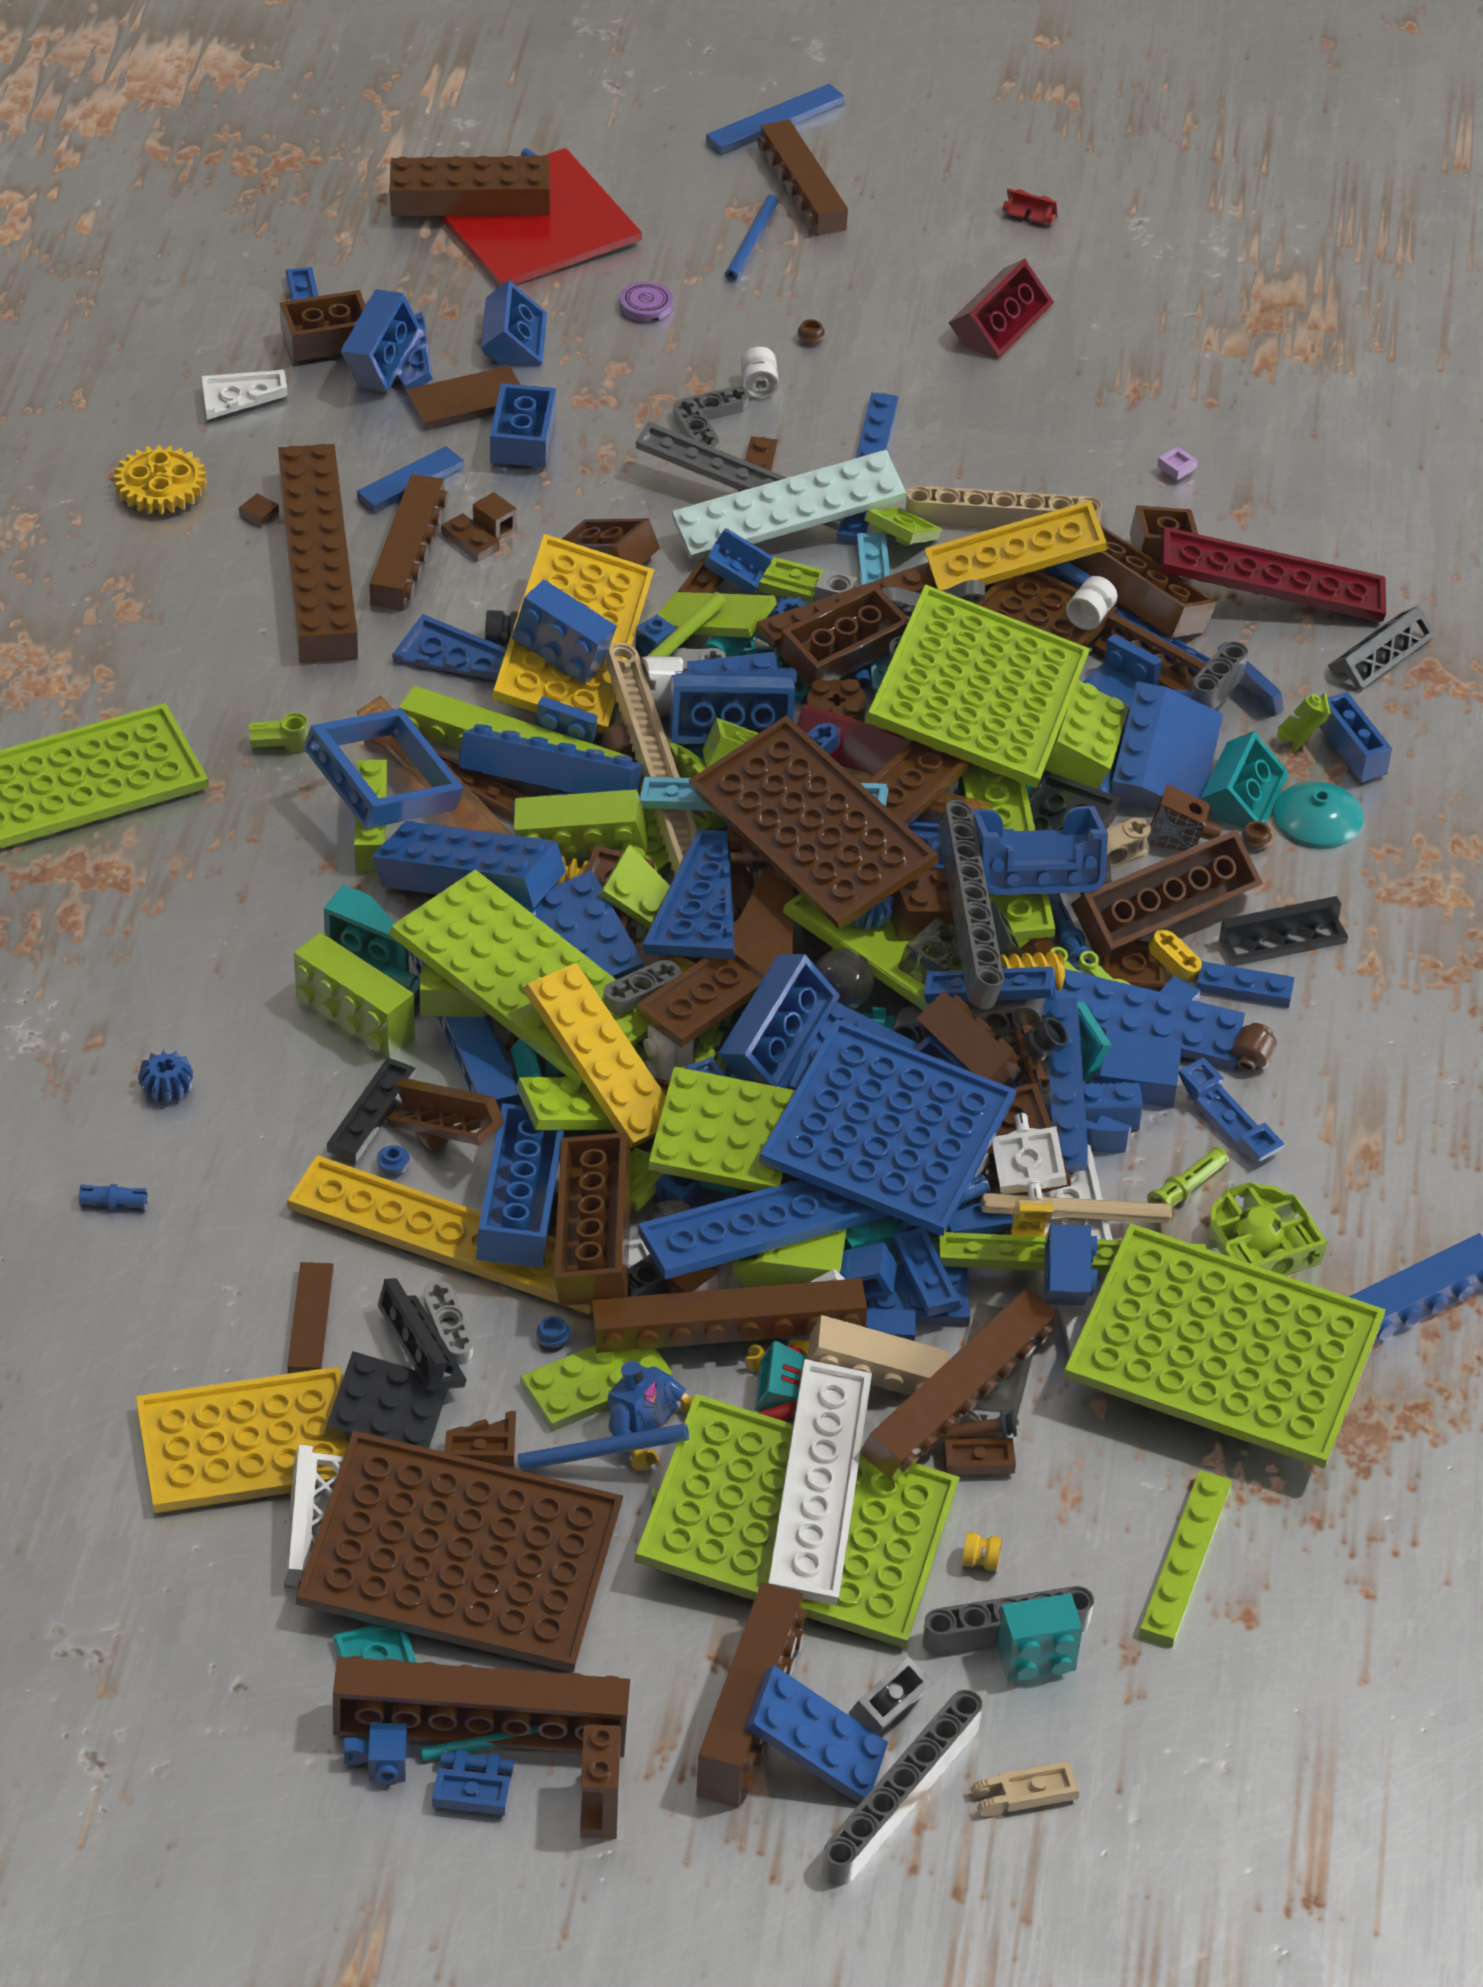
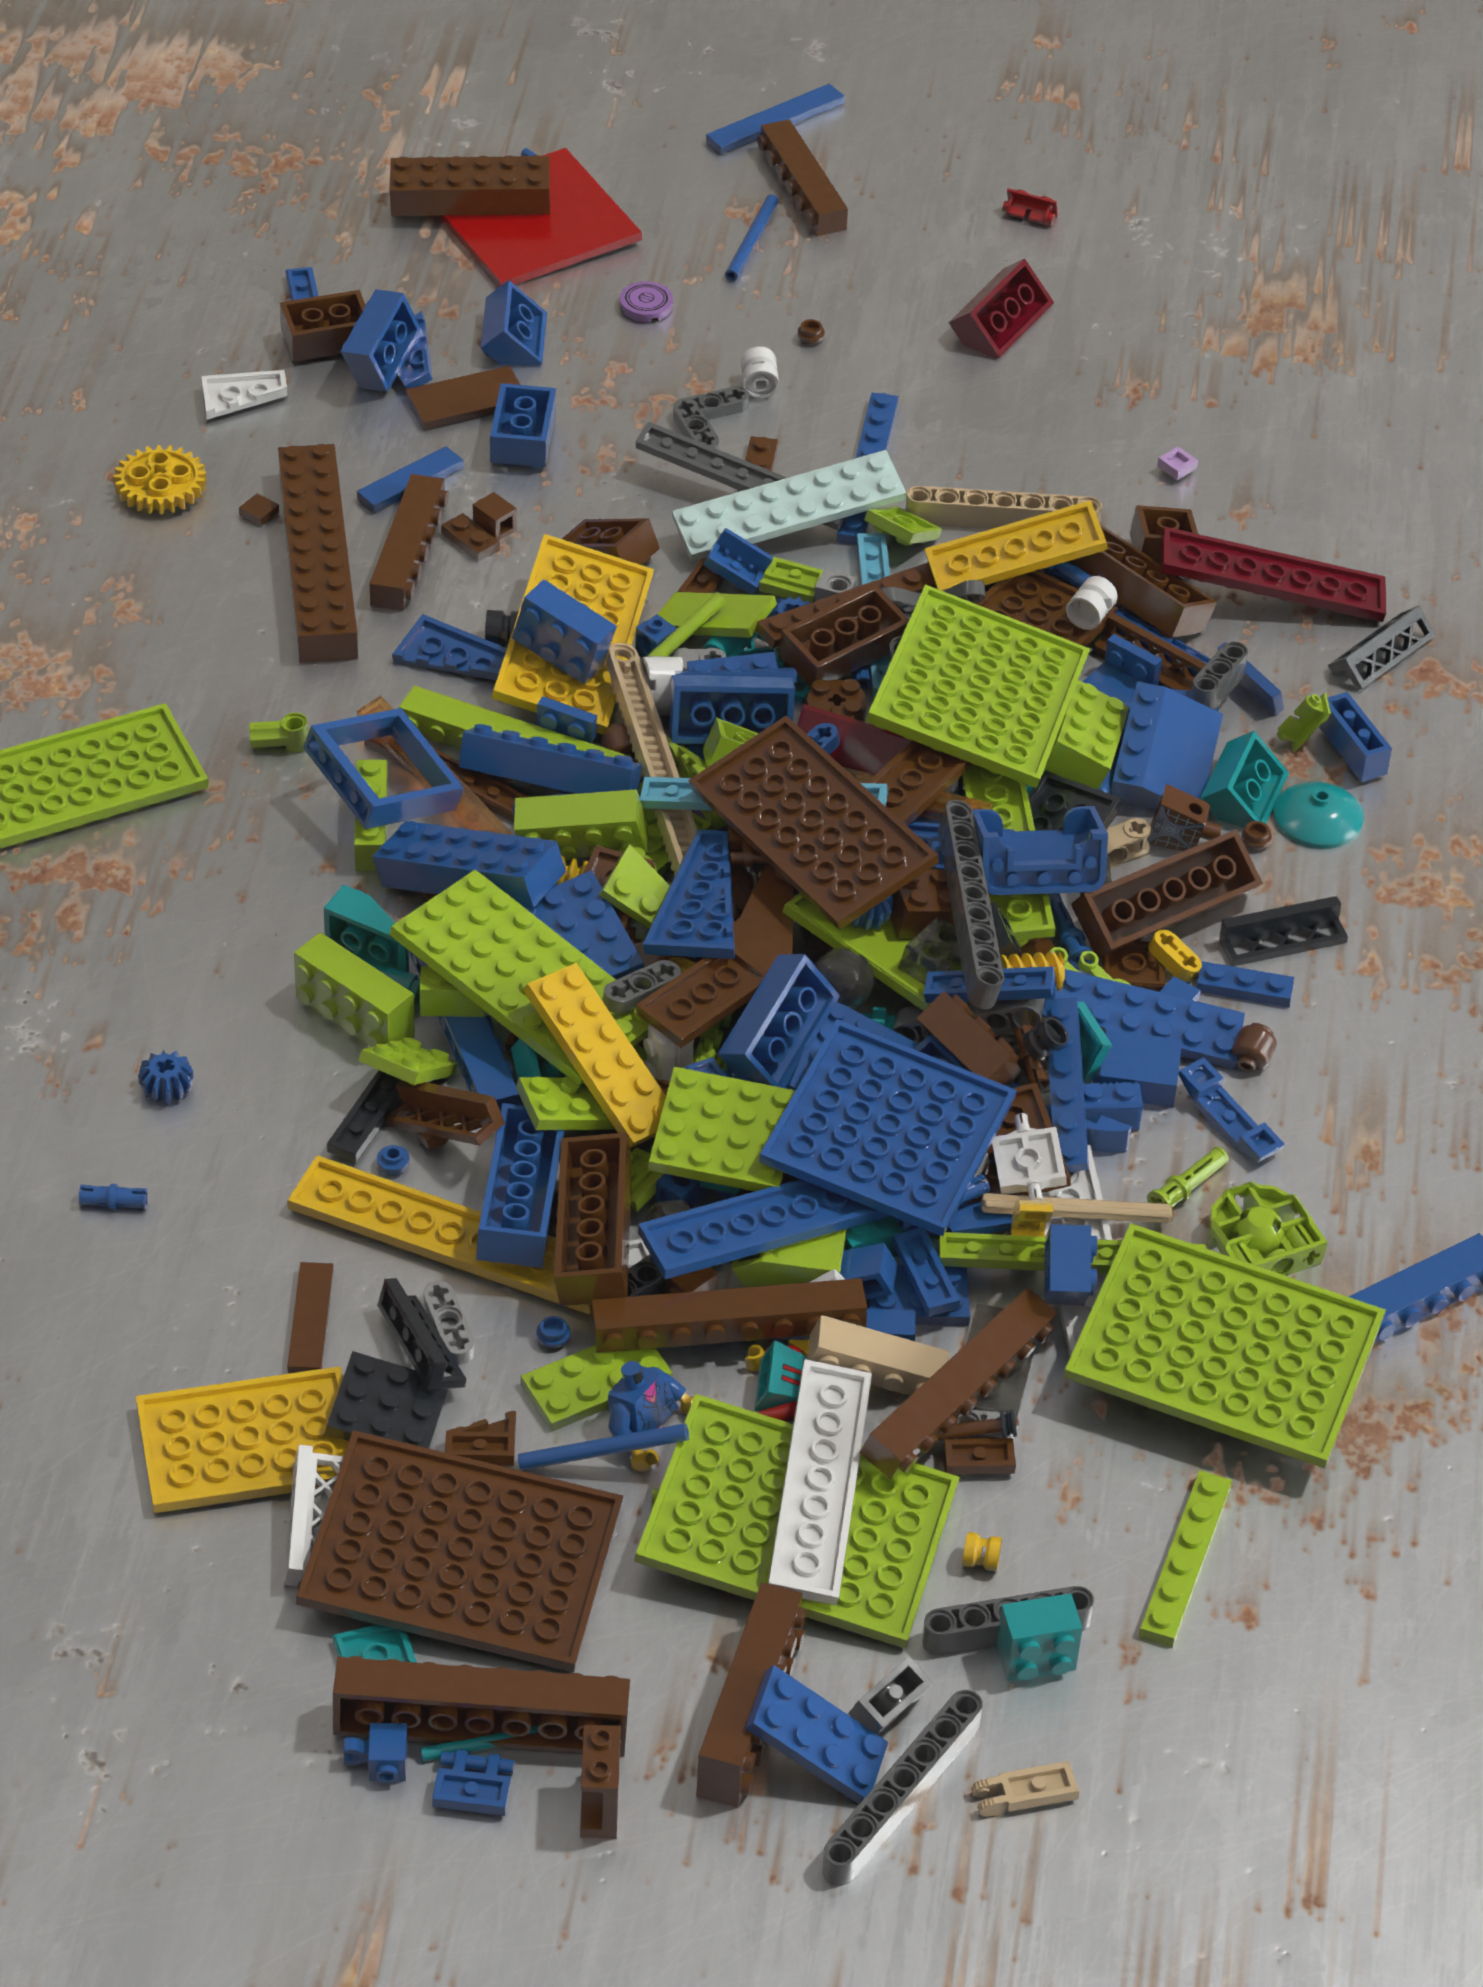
(409, 1061): none -> lime plate

